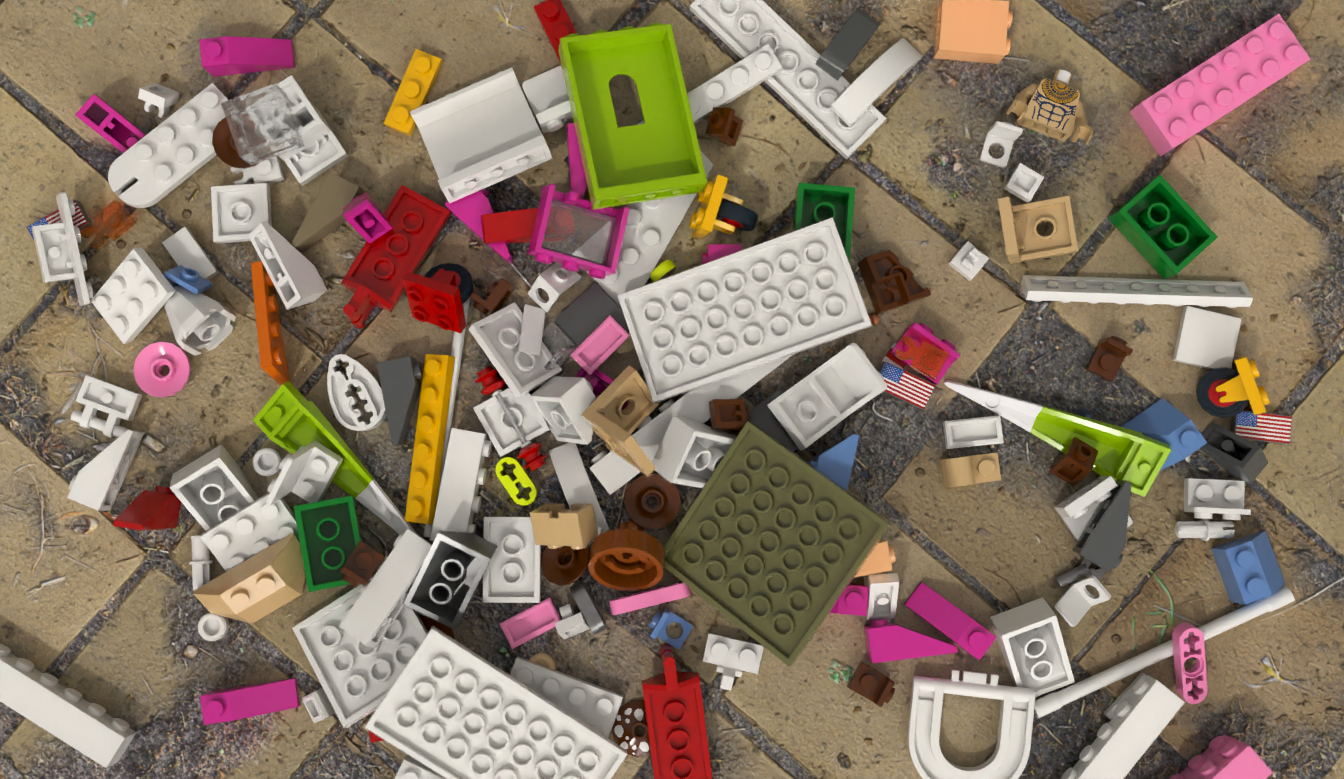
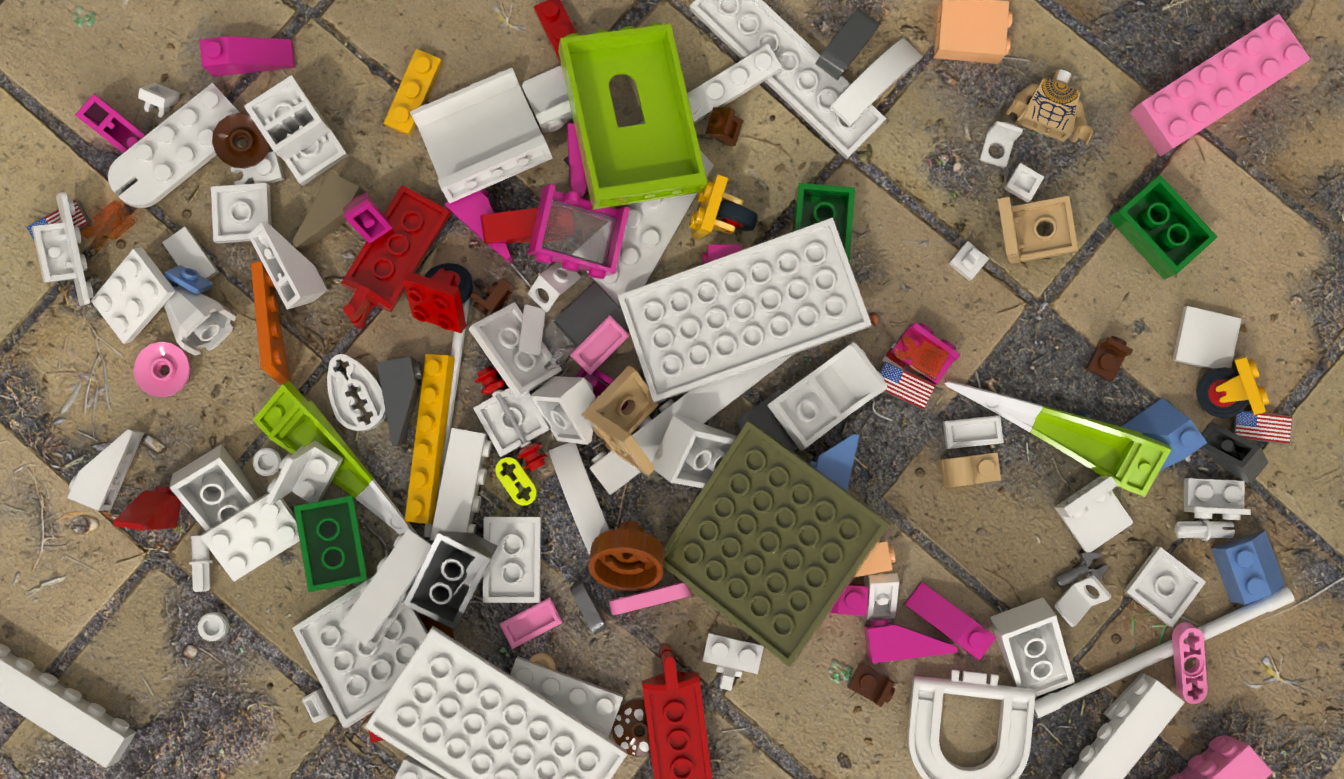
(107, 398): white plate -> none
(249, 701): dark pink slope -> none
(257, 583): tan wedge -> none
(262, 124): clear container -> none
(361, 565): reddish brown bracket -> none
(557, 567): reddish brown dish -> none
(564, 527): tan brick -> none
(571, 624): white tile -> none
(656, 487): reddish brown dish -> none
(662, 620): medium blue bracket -> none
(663, 271): neon yellow tile -> none
(728, 414): reddish brown bracket -> none
(889, 282): reddish brown slope -> none
(1075, 462): reddish brown bracket -> none
(1106, 533): dark grey slope -> none
(1136, 291): white plate -> none
(1164, 586): none -> white plate

